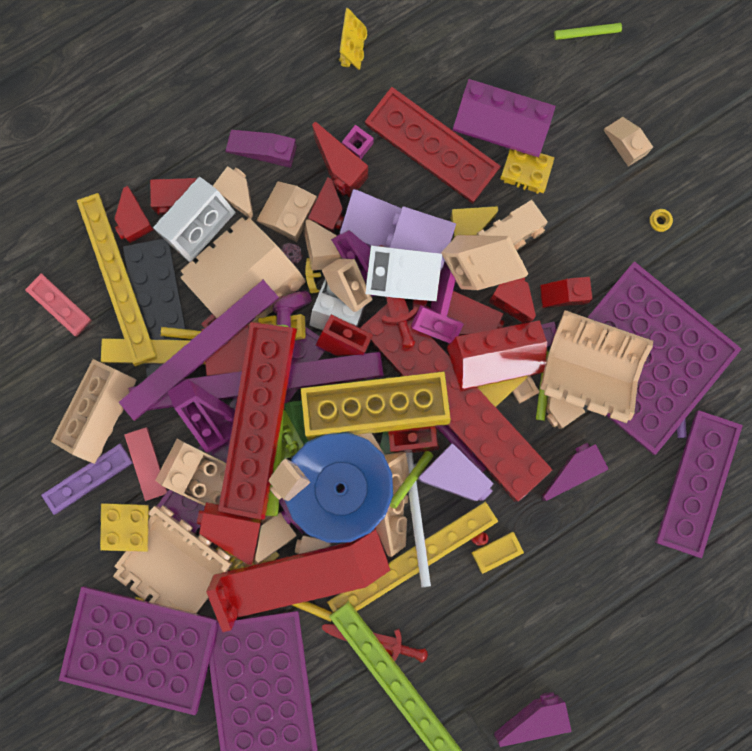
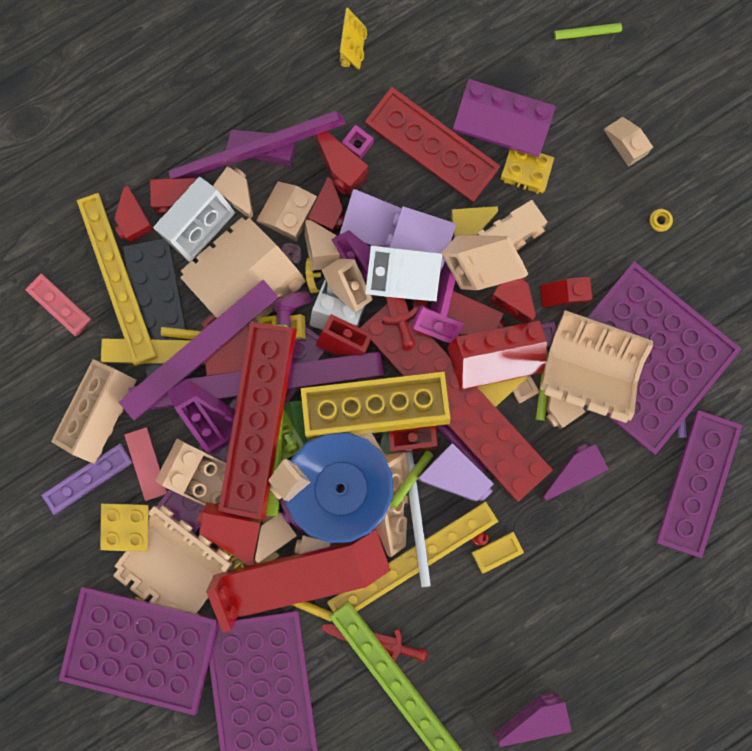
(258, 146): none -> magenta tile

